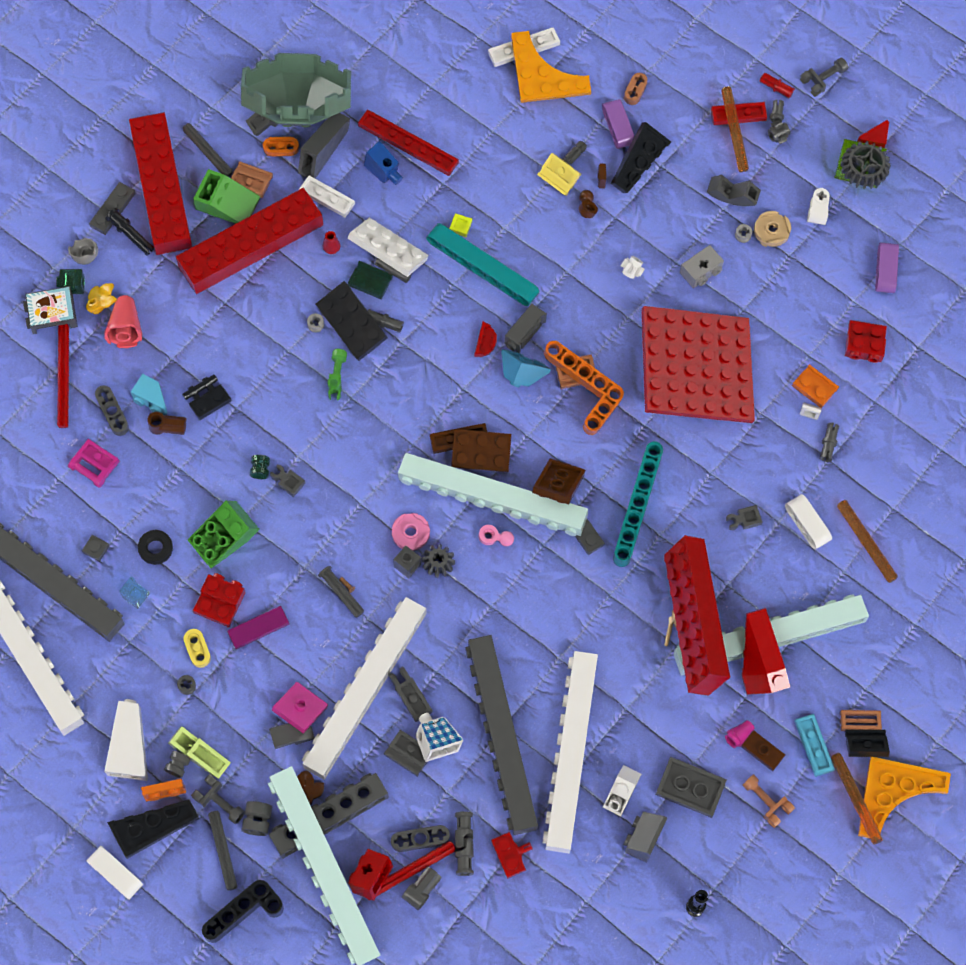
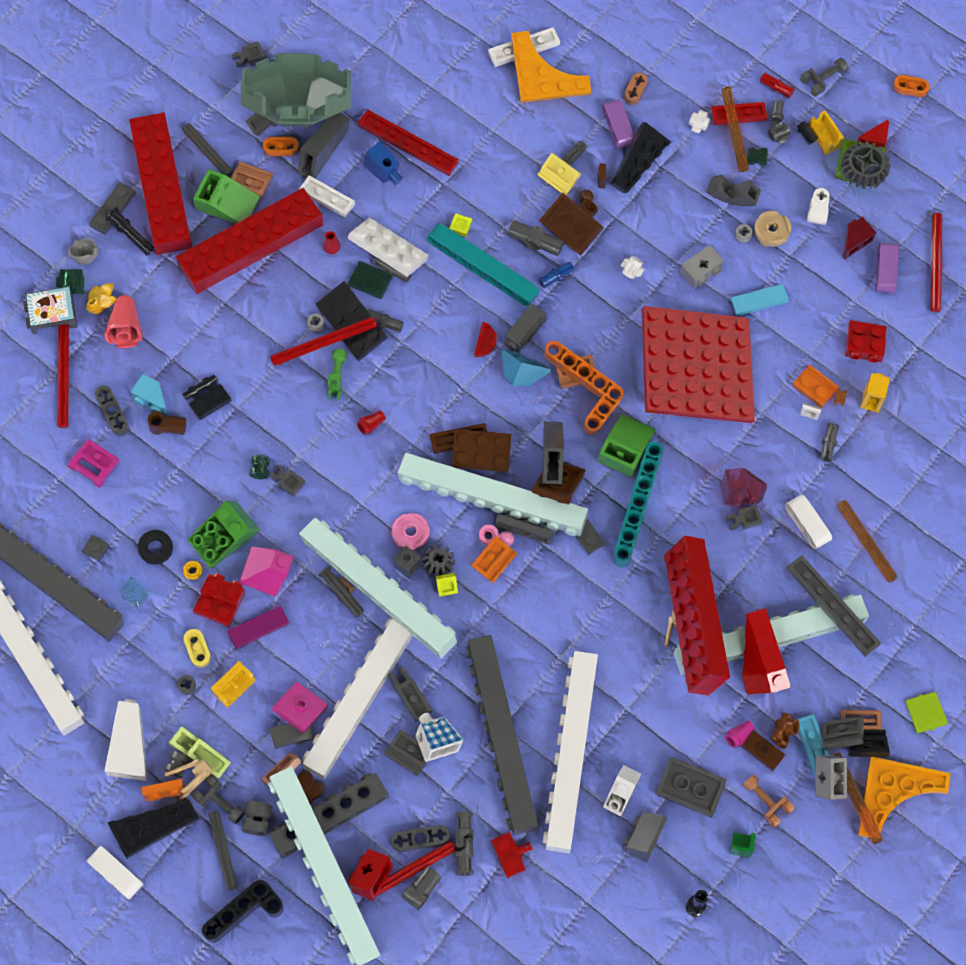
(190, 565): none -> yellow plate
(201, 771): none -> tan plant
(233, 684): none -> yellow hinge
(251, 53): none -> dark grey plate
(266, 570): none -> dark pink slope
(288, 761): none -> nougat tile
(323, 341): none -> red axle
(370, 422): none -> red cone
(379, 588): none -> light aqua brick
(446, 584): none -> neon yellow plate
(494, 559): none -> orange plate
(524, 528): none -> dark grey plate
(535, 238): none -> dark grey piece
(553, 452): none -> dark grey slope
(556, 274): none -> blue axle
(571, 224): none -> reddish brown plate
(626, 445): none -> bright green slope
(699, 121): none -> white gear
(742, 487): none -> clear pink slope
(742, 844): none -> green panel
(757, 156): none -> clear green wheel
(759, 300): none -> medium azure tile
(784, 727): none -> dark orange plate
(806, 132): none -> black pin
(827, 132): none -> yellow hinge
(831, 777): none -> light grey brick
(833, 606): none -> dark grey plate
(840, 397): none -> clear orange bush
(843, 733): none -> dark grey plate
(857, 236): none -> dark red slope
(875, 392): none -> yellow brick
(911, 85): none -> orange plate
(926, 712): none -> lime piece
(936, 262): none -> red axle

